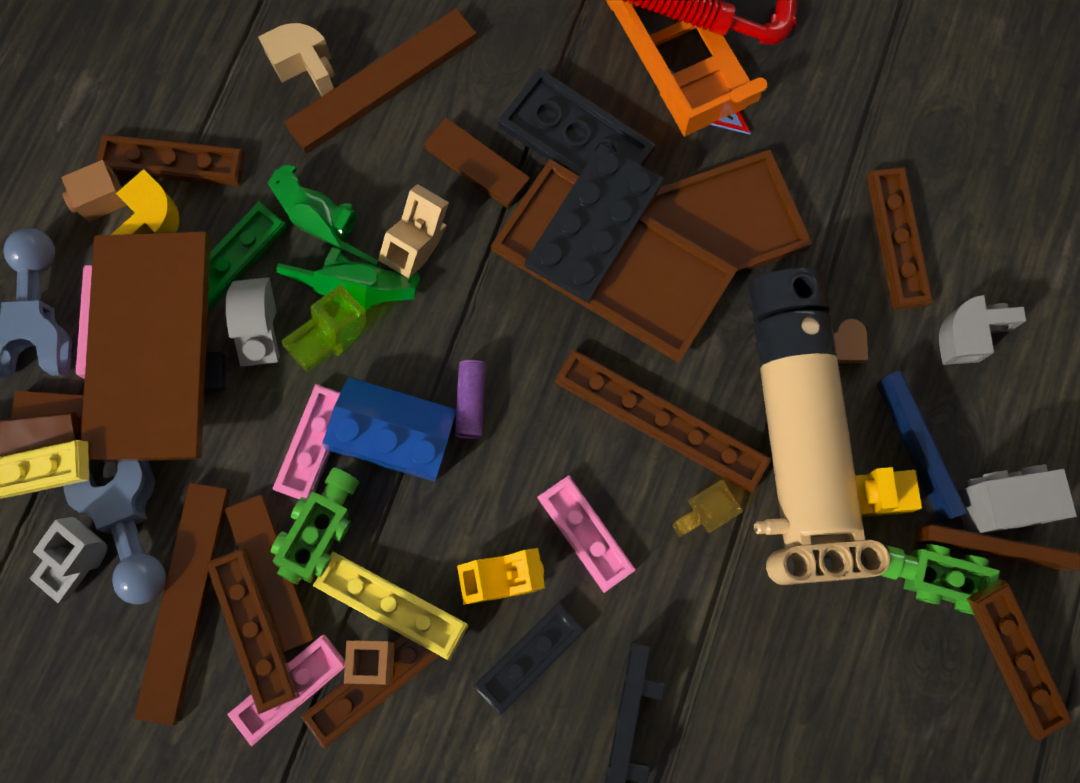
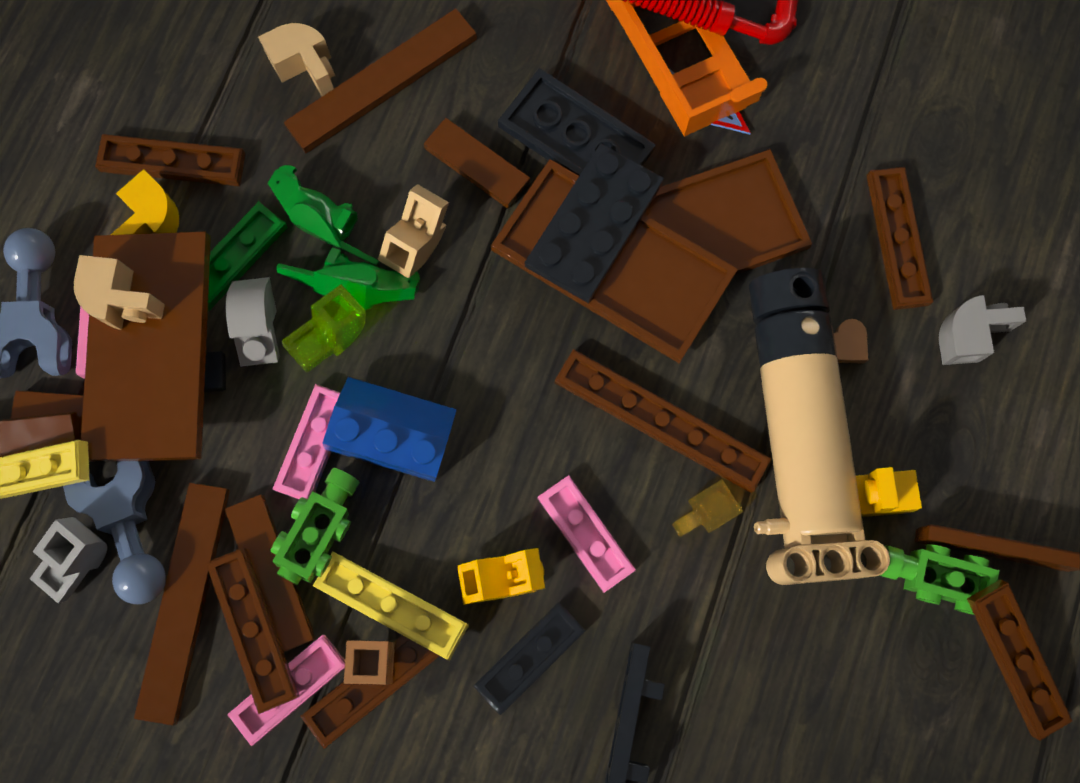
(92, 191): medium nougat brick -> none
(105, 292): none -> tan brick
(470, 408): medium lavender piece -> none
(921, 447): dark blue tile -> none
(1016, 499): light grey brick -> none

